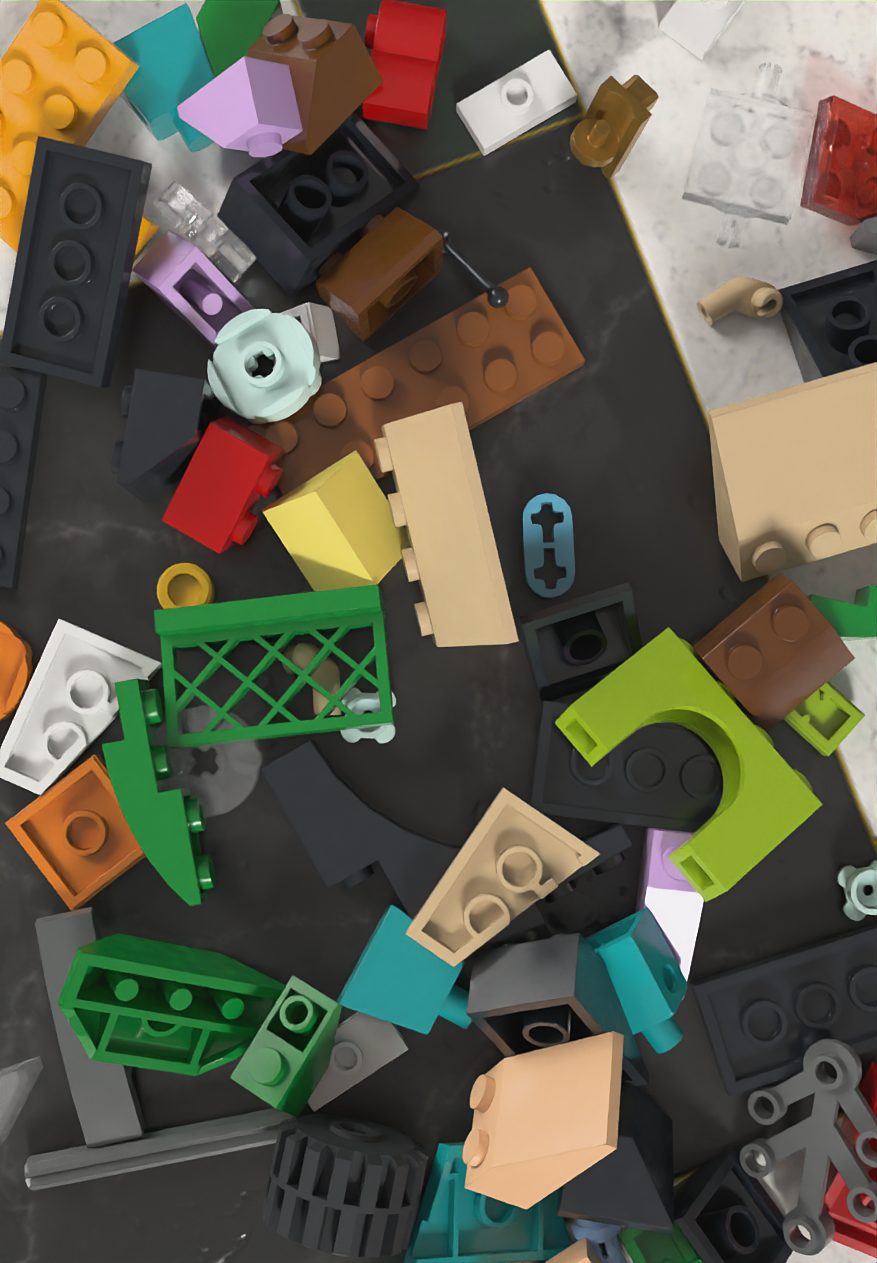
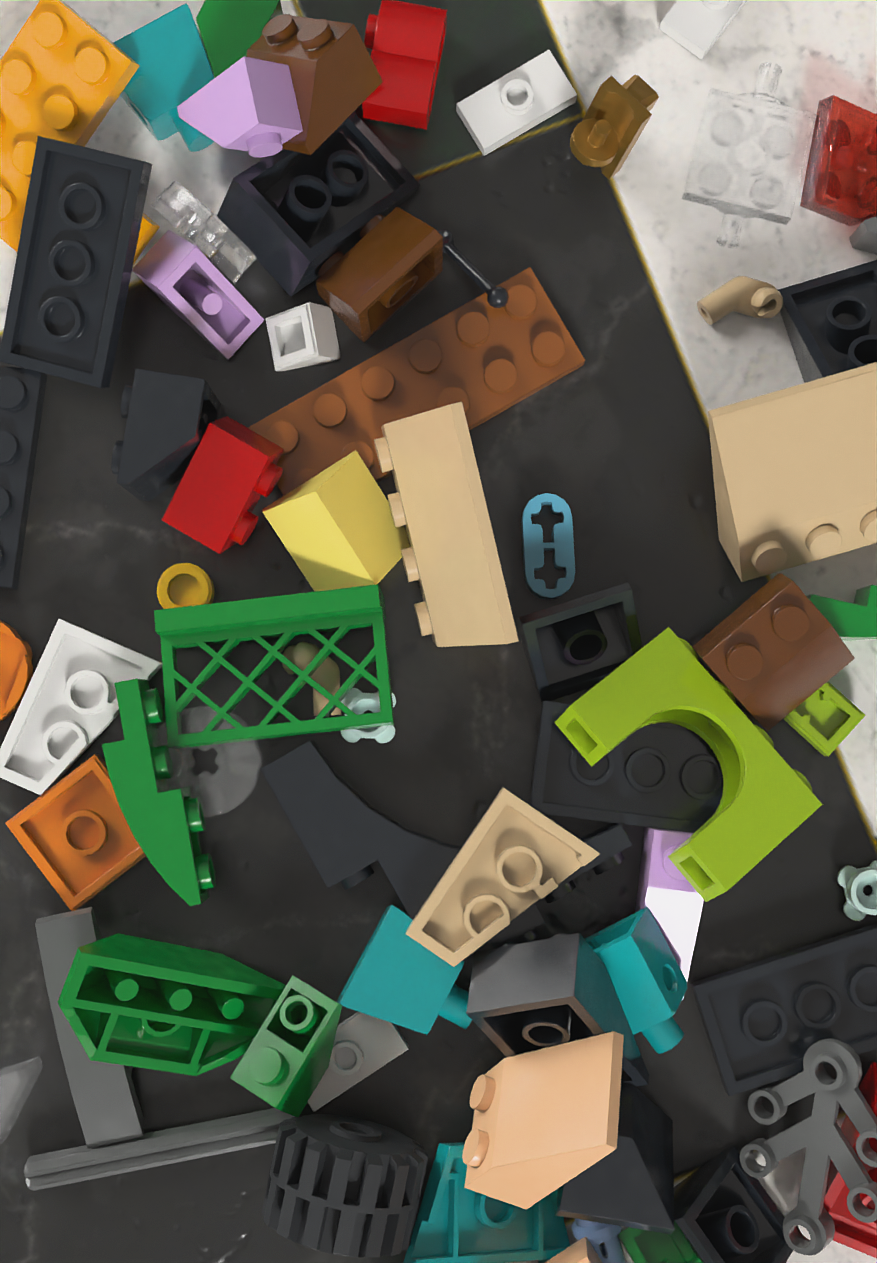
(234, 360): light aqua plate -> none

